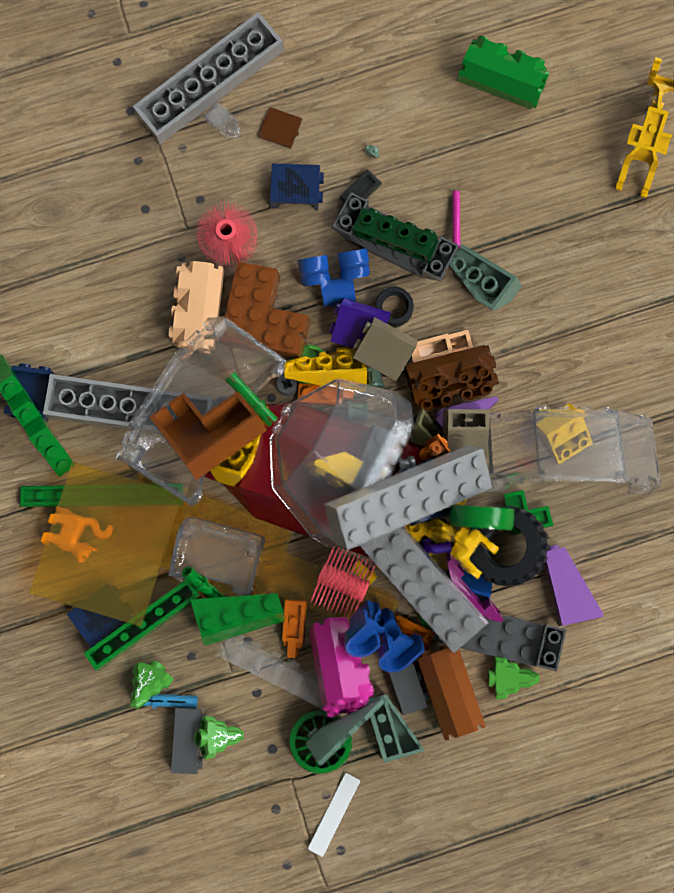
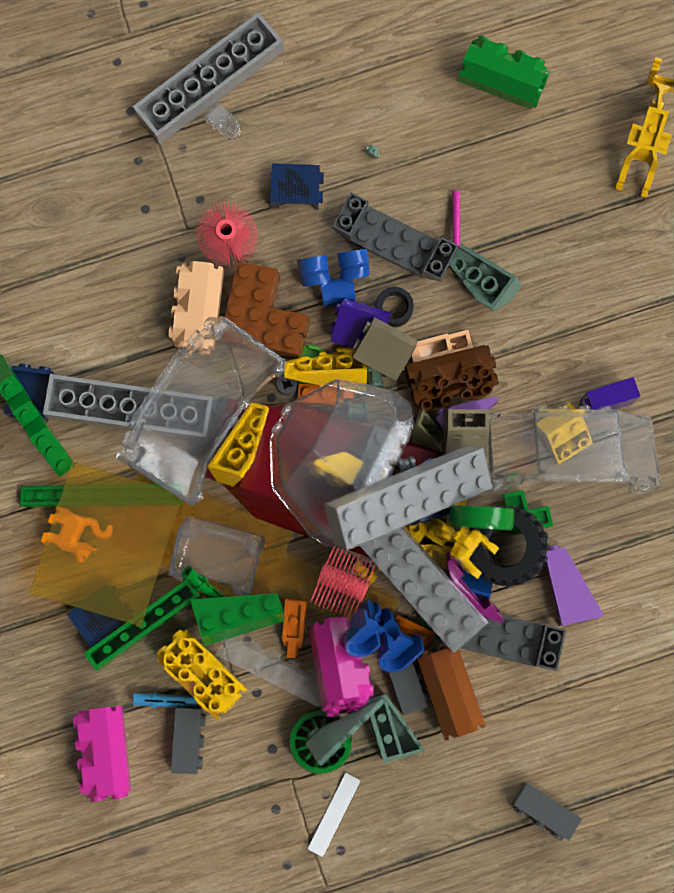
(103, 753): none -> dark pink brick
(148, 682): bright green rock -> none
(200, 673): none -> yellow brick
(210, 438): dark orange piece -> none
(215, 736): bright green rock -> none
(255, 403): green pin -> none
(280, 127): reddish brown piece -> none
(363, 186): pearl dark grey tile -> none
(395, 235): dark green brick -> none
(436, 446): orange hinge -> none
(436, 548): dark purple arm -> none
(509, 678): bright green rock -> none
(546, 812): none -> dark grey brick
(613, 395): none -> dark purple brick

